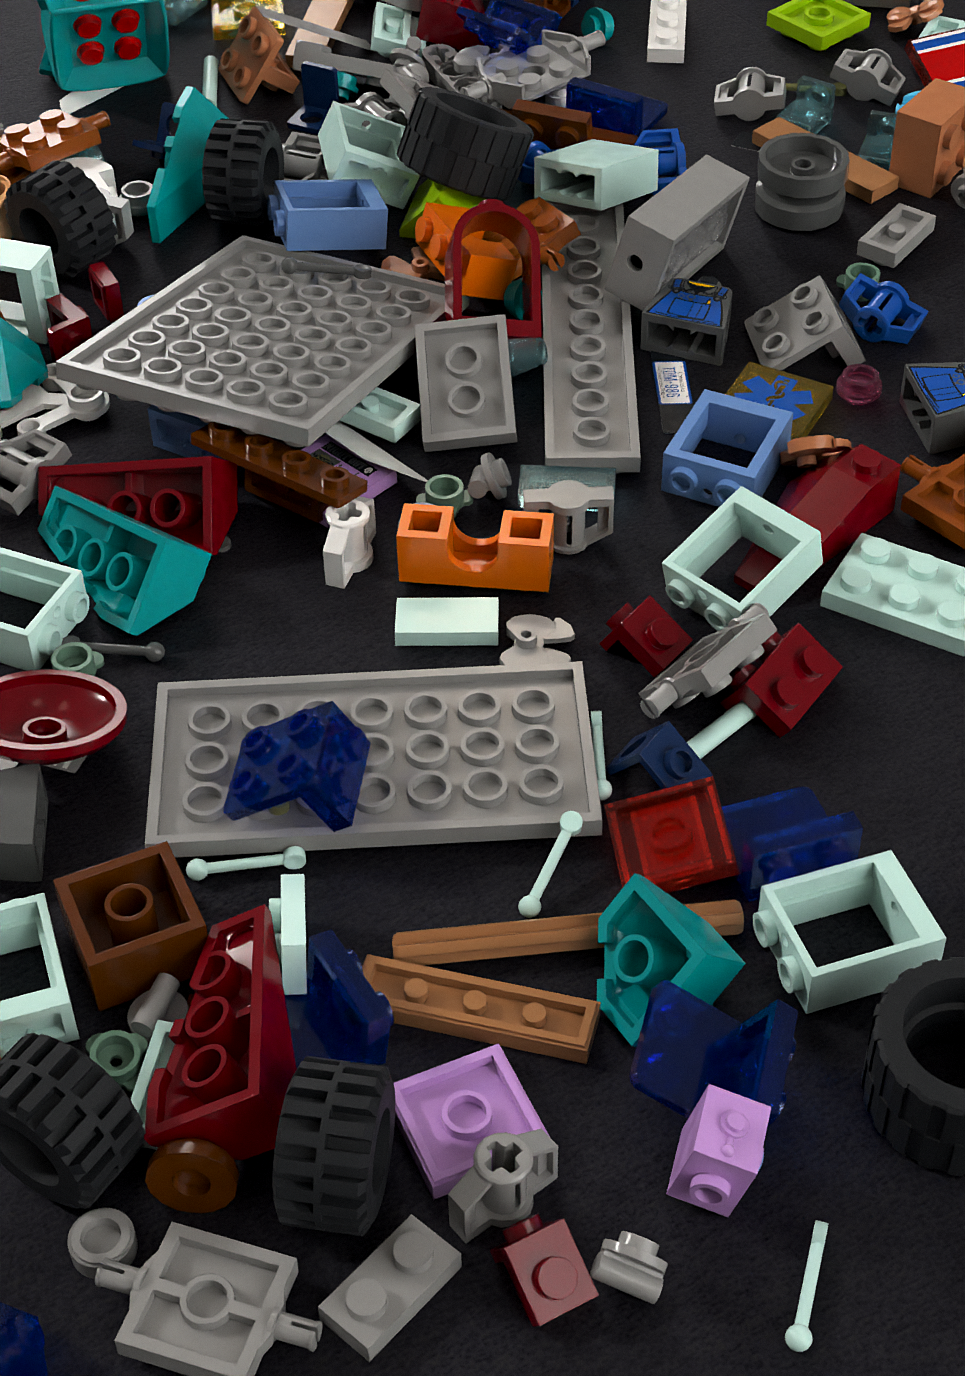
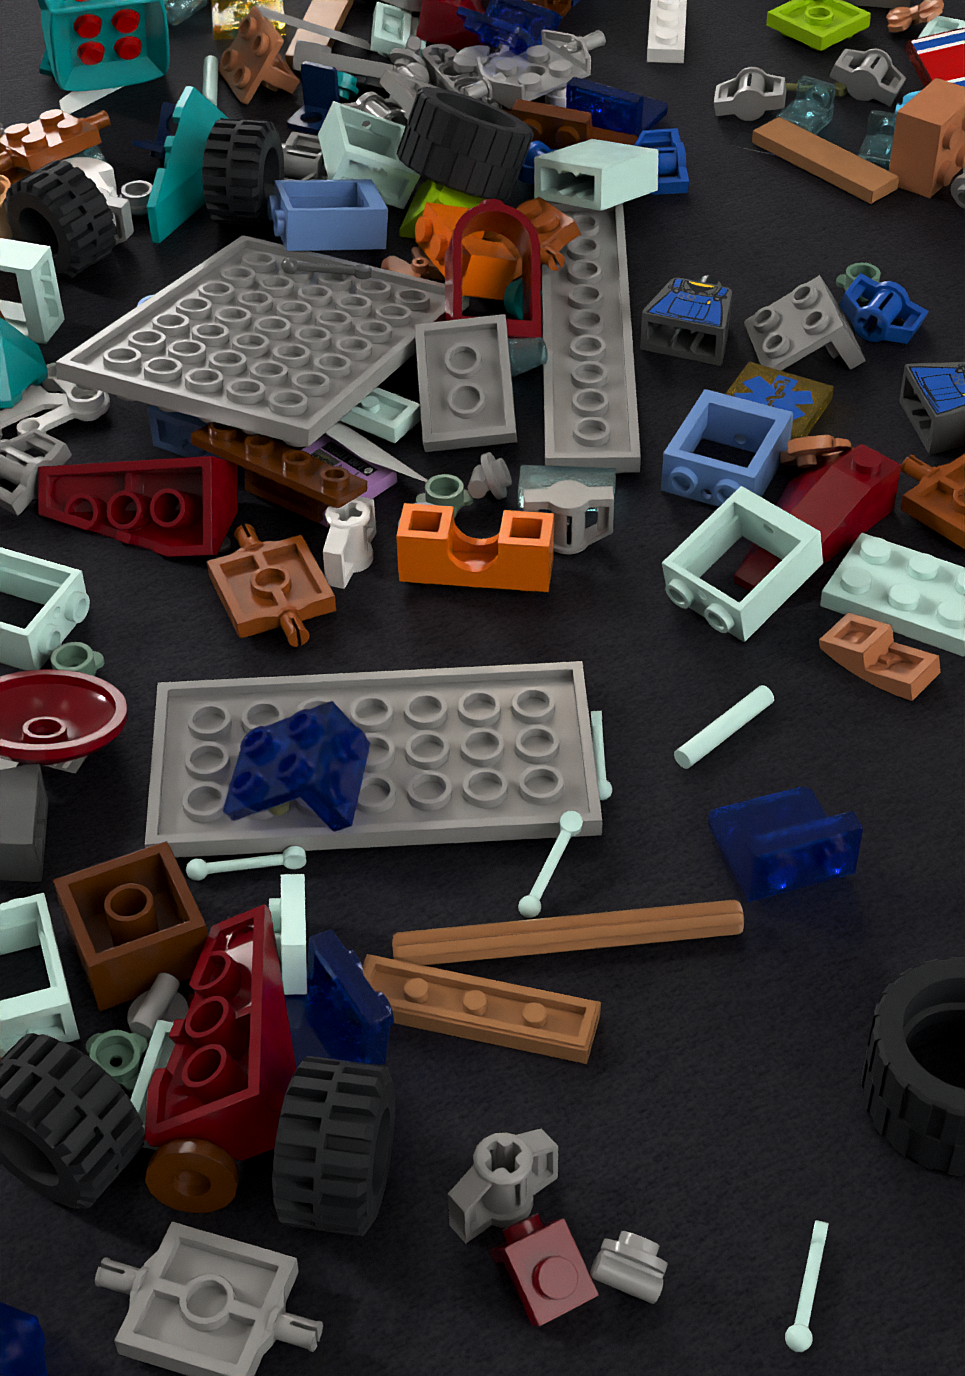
(68, 326): dark red bracket -> none
(101, 1235): light grey tile -> none
(106, 291): dark red tile -> none
(126, 565): teal wedge -> none
(153, 651): dark grey hinge -> none
(271, 586): none -> dark orange plate
(390, 1287): light grey plate -> none
(447, 621): light aqua tile -> none
(456, 1107): lavender tile -> none
(530, 635): light grey piece -> none
(598, 19): teal plate -> none
(647, 634): dark red bracket -> none
(657, 940): teal slope -> none
(663, 756): dark blue bracket -> none
(672, 390): sticker -> none
(672, 836): clear red tile -> none
(676, 231): light grey brick -> none
(696, 1045): clear blue bracket -> none
(709, 662): light grey plate -> none
(719, 1150): lavender head -> none
(784, 679): dark red bracket -> none
(801, 181): dark grey wheel -> none
(835, 889): light aqua window -> none
(859, 384): clear pink plate -> none
(870, 653): none -> nougat slope
(896, 235): light grey plate -> none

